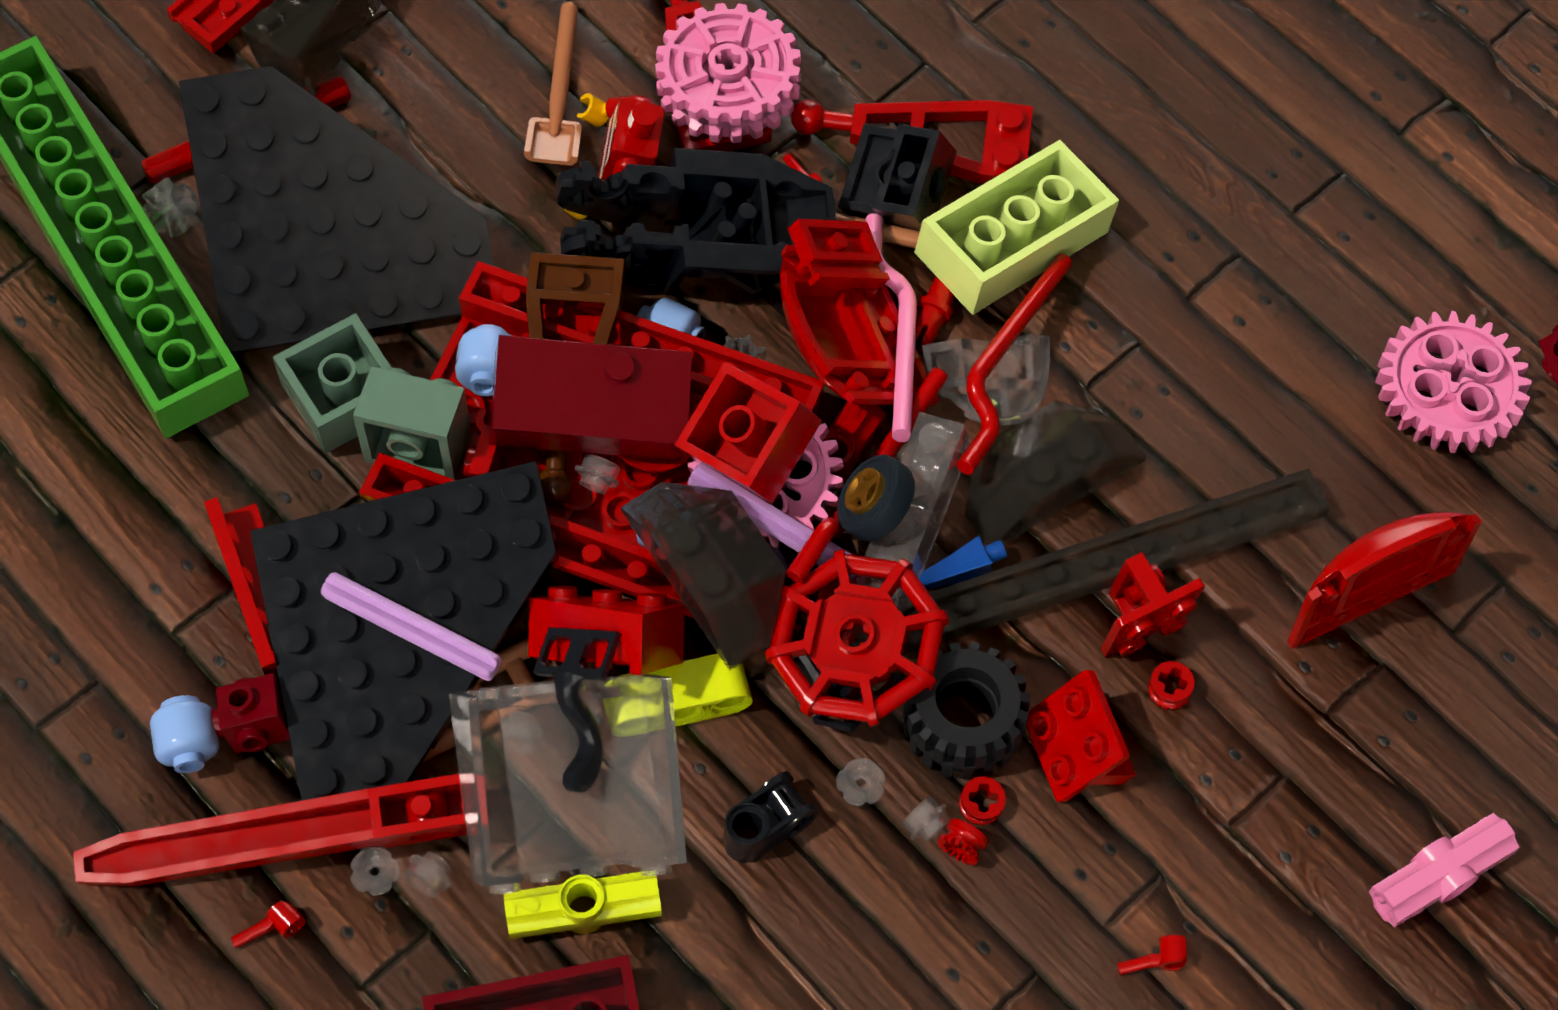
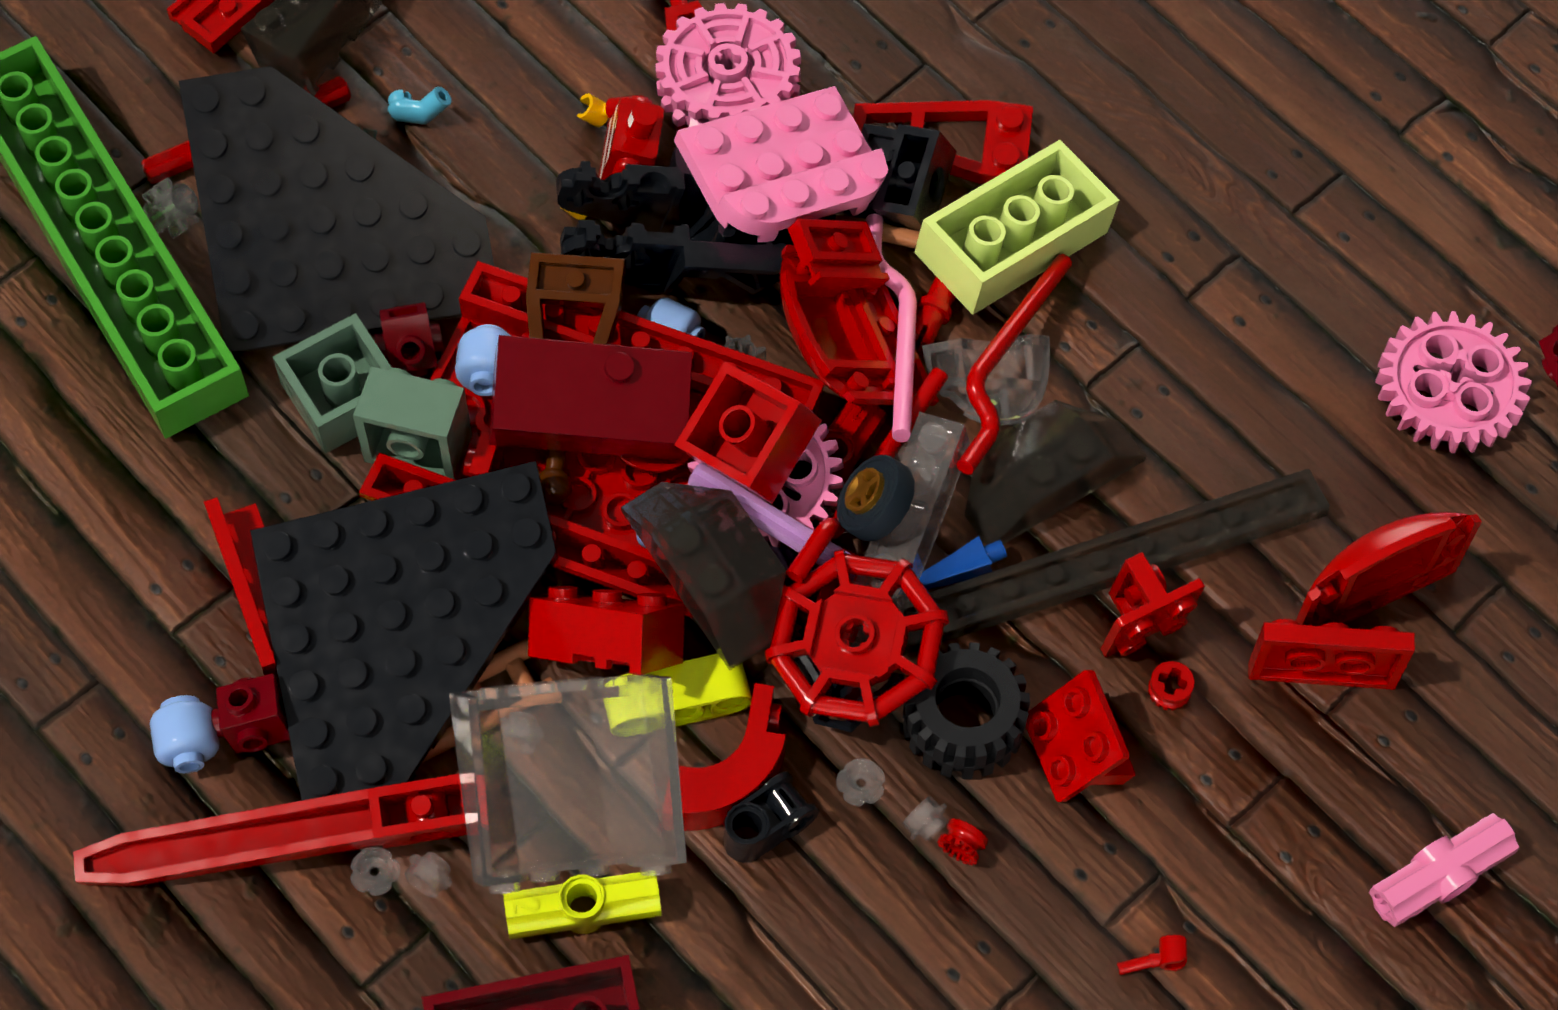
(280, 916): red hand -> none
(411, 626): lavender axle -> none
(412, 325): none -> dark red brick
(420, 112): none -> medium azure arm
(553, 138): nougat piece -> none
(567, 681): black piece -> none
(598, 473): clear plate -> none
(715, 789): none -> red arch
(783, 163): none -> bright pink plate
(993, 792): red bush -> none
(1331, 654): none -> red plate

